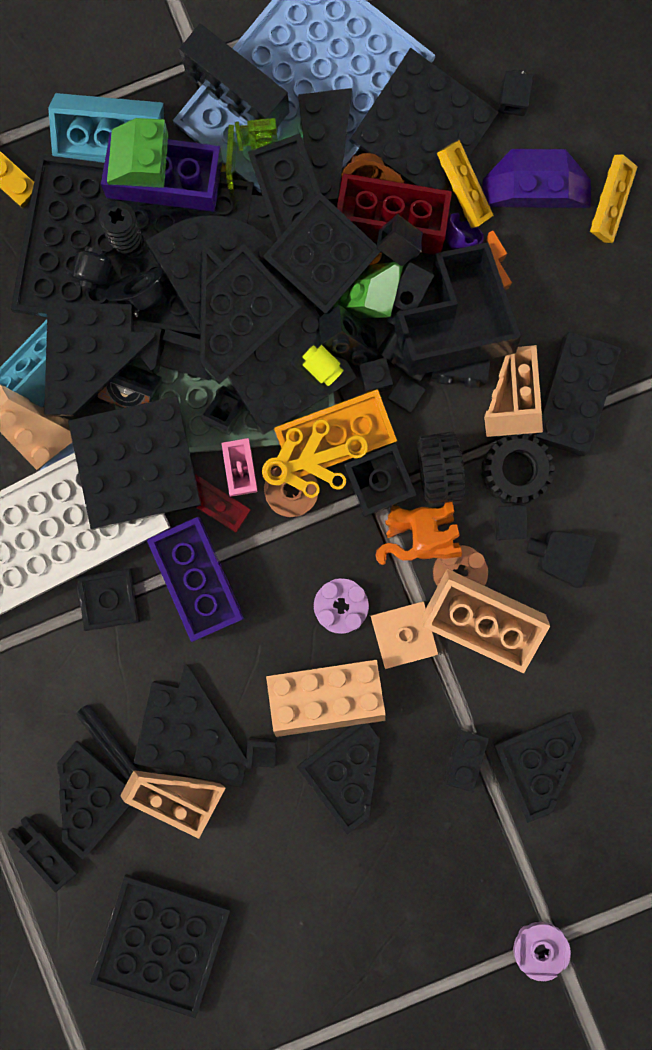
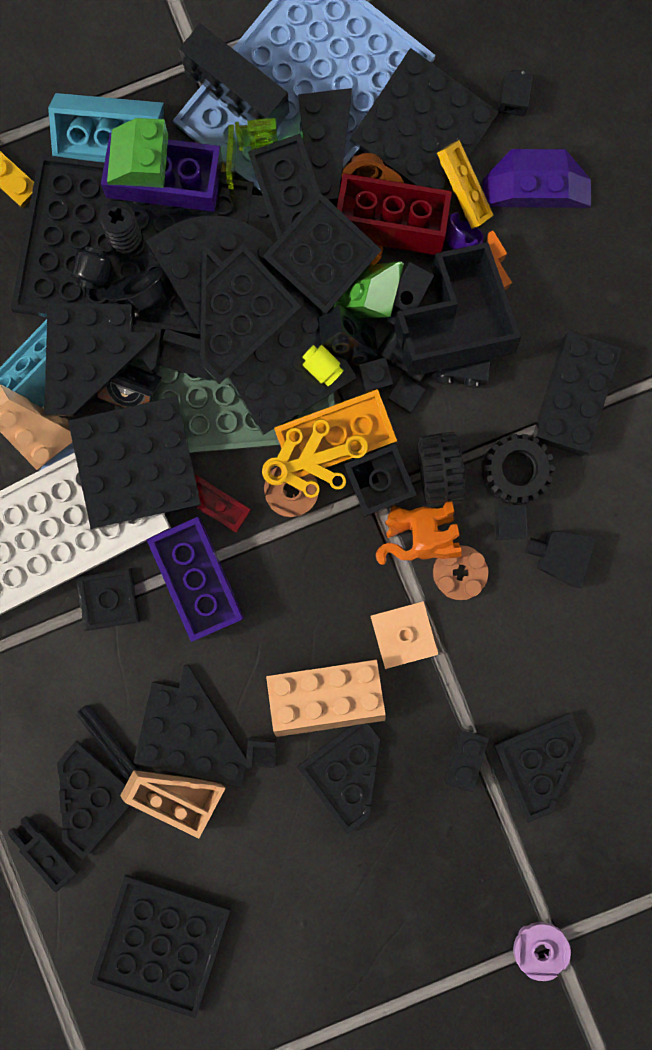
(223, 410): black slope -> none
(239, 467): bright pink slope -> none
(329, 616): lavender plate -> none
(400, 240): black brick -> none
(485, 621): light nougat brick -> none
(517, 398): light nougat wedge -> none
(613, 198): yellow plate -> none

